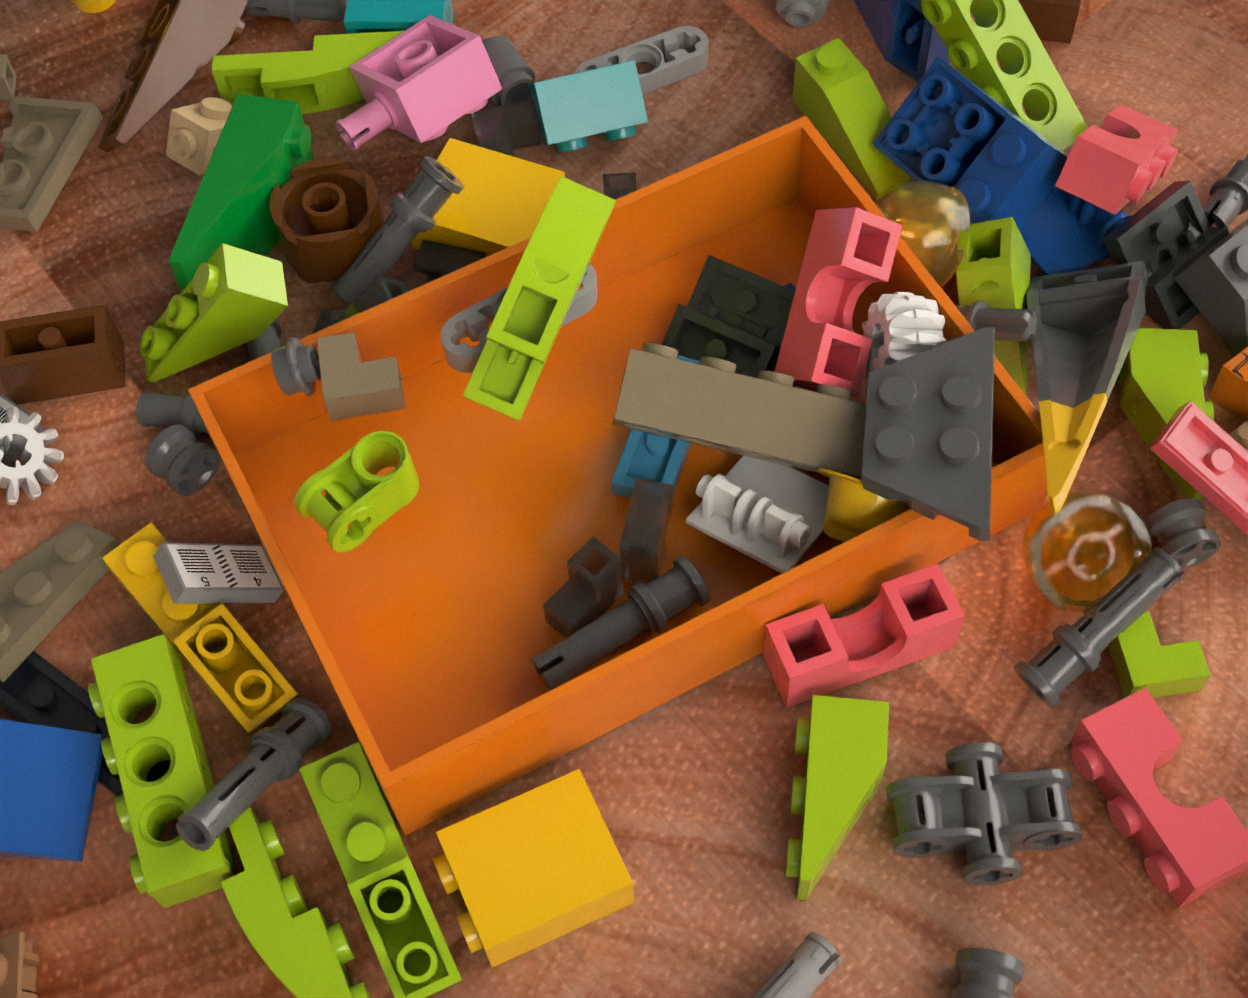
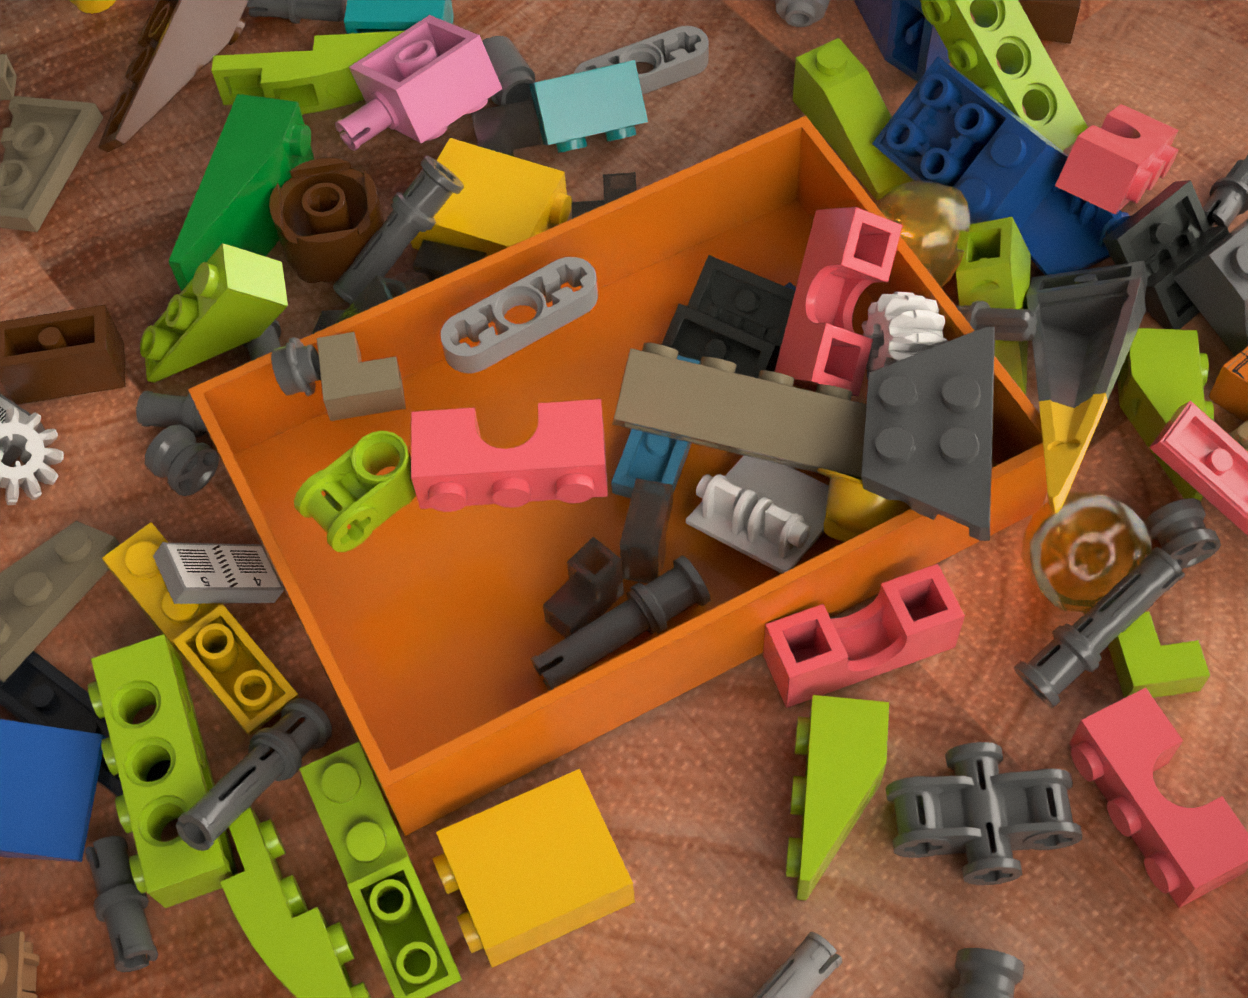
(120, 904): none -> dark grey pin
(195, 132): tan bracket -> none
(539, 298): lime slope -> none
(557, 463): none -> coral arch

